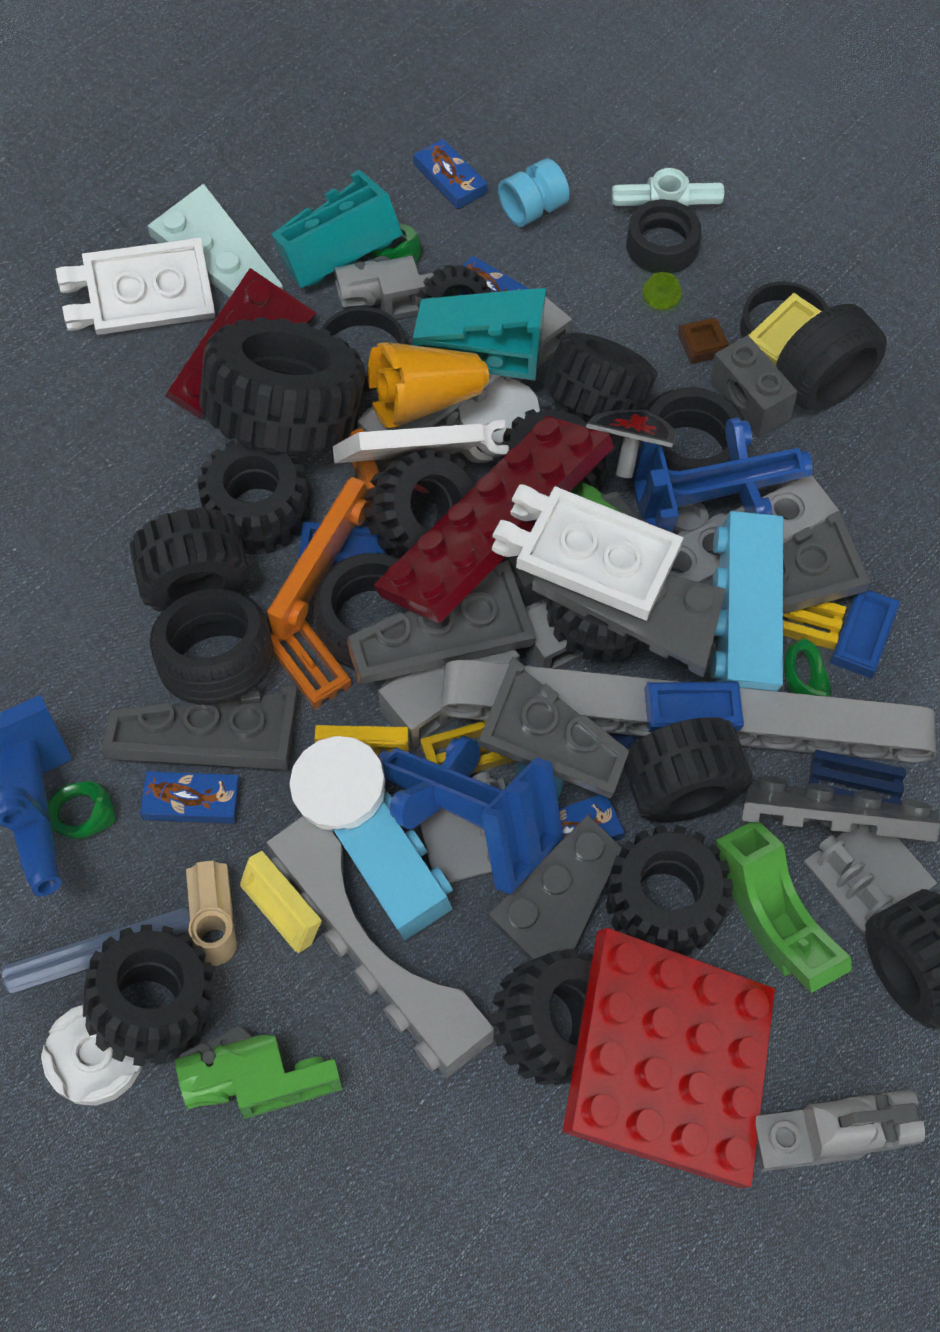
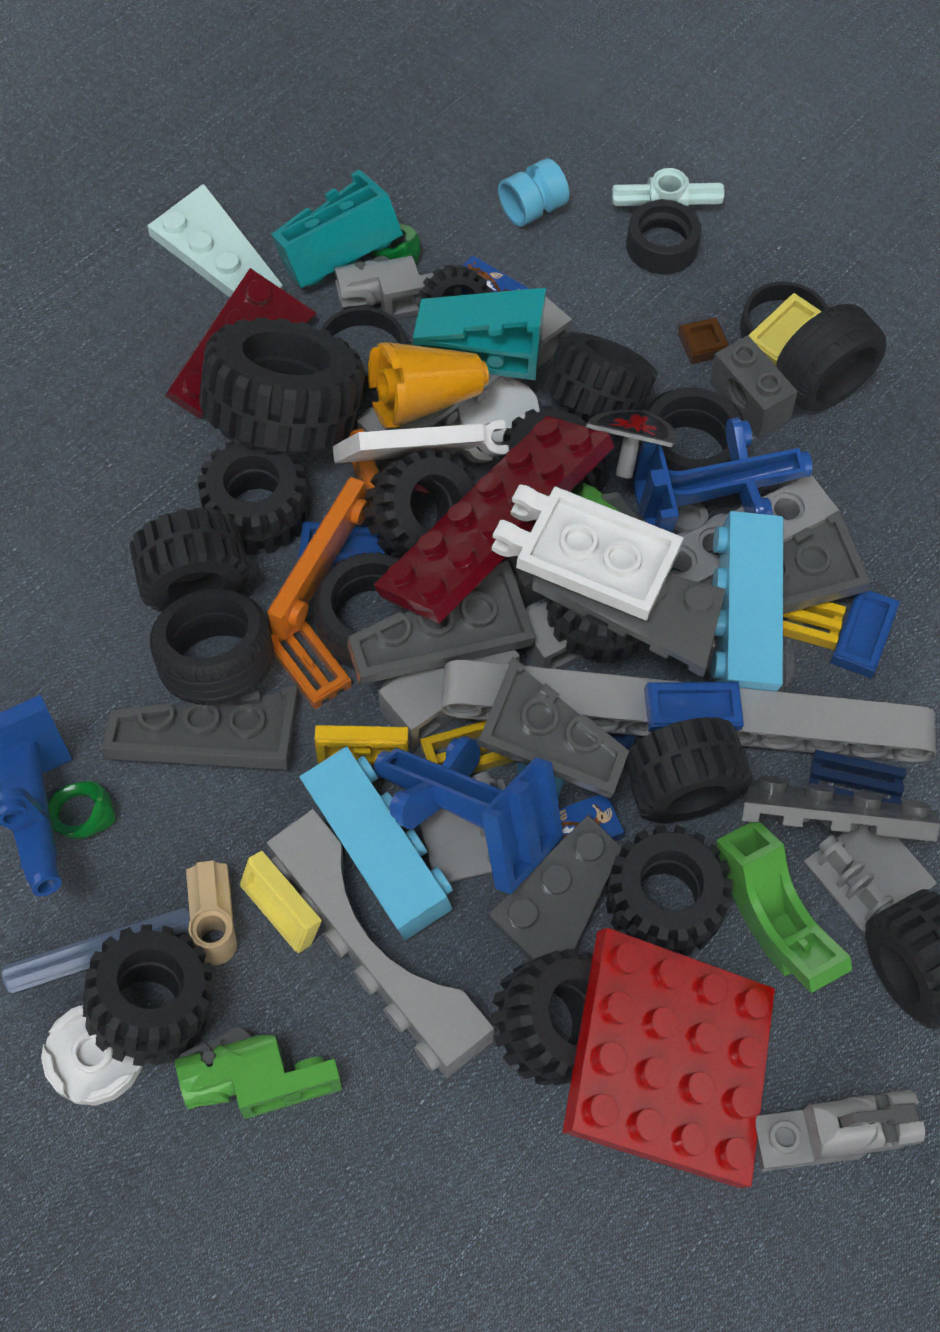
(139, 287): white tile -> none
(190, 797): tile -> none
(338, 783): white tile -> none
(450, 173): blue tile -> none
(662, 291): clear neon green plate -> none
(819, 681): green piece -> none

